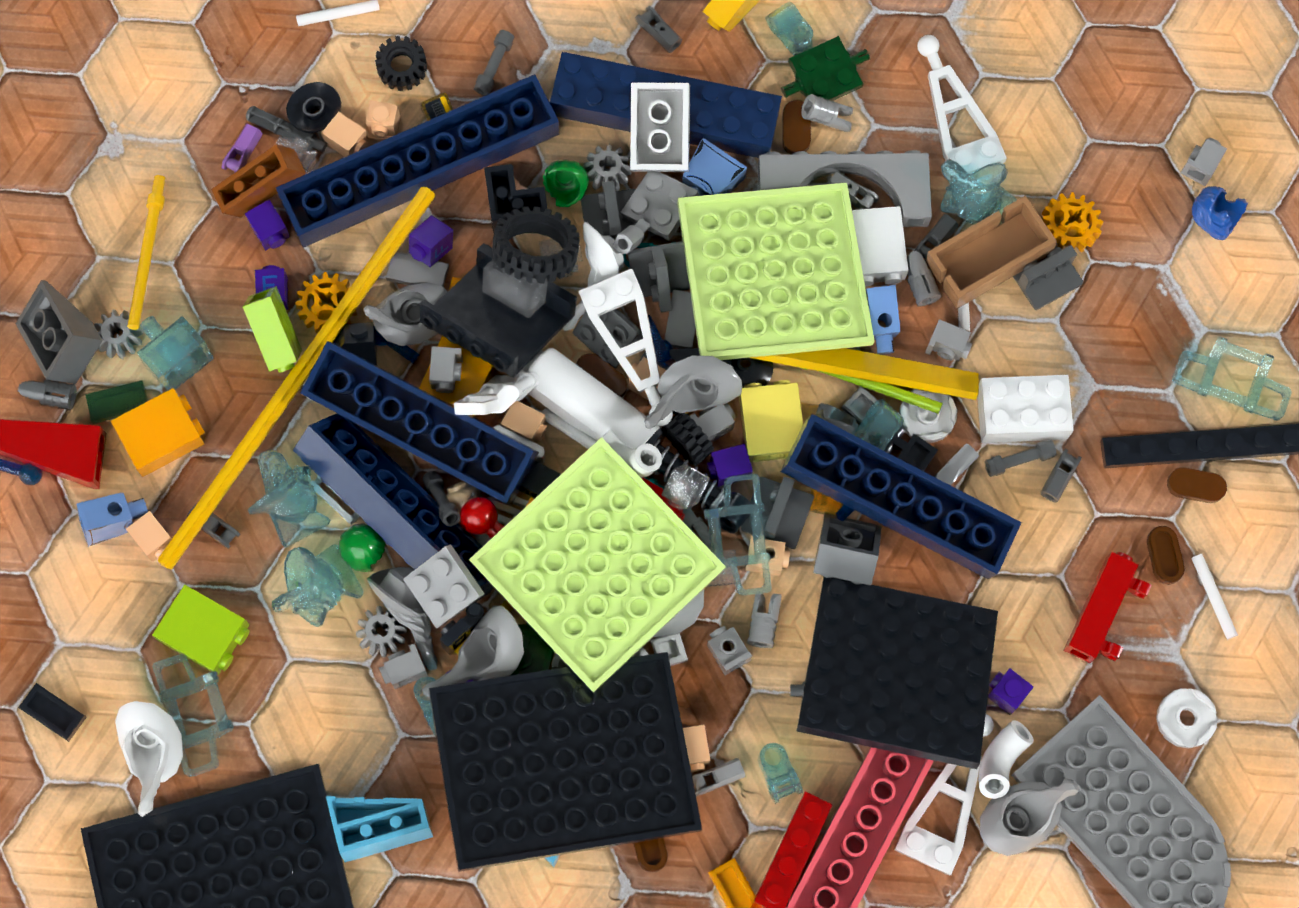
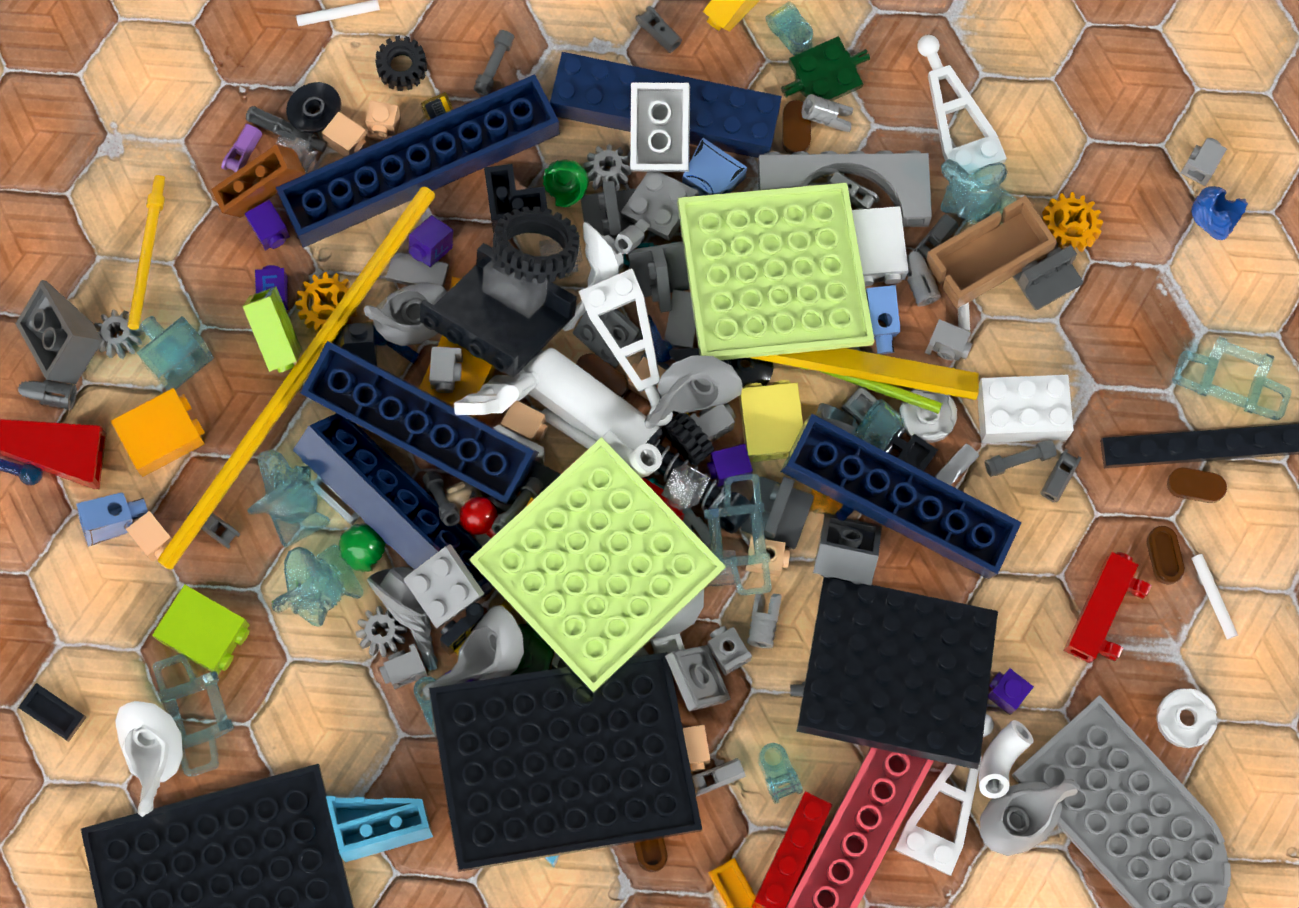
(115, 401): clear green tile -> none
(528, 489): none -> dark grey bar
(698, 677): none -> light grey tile

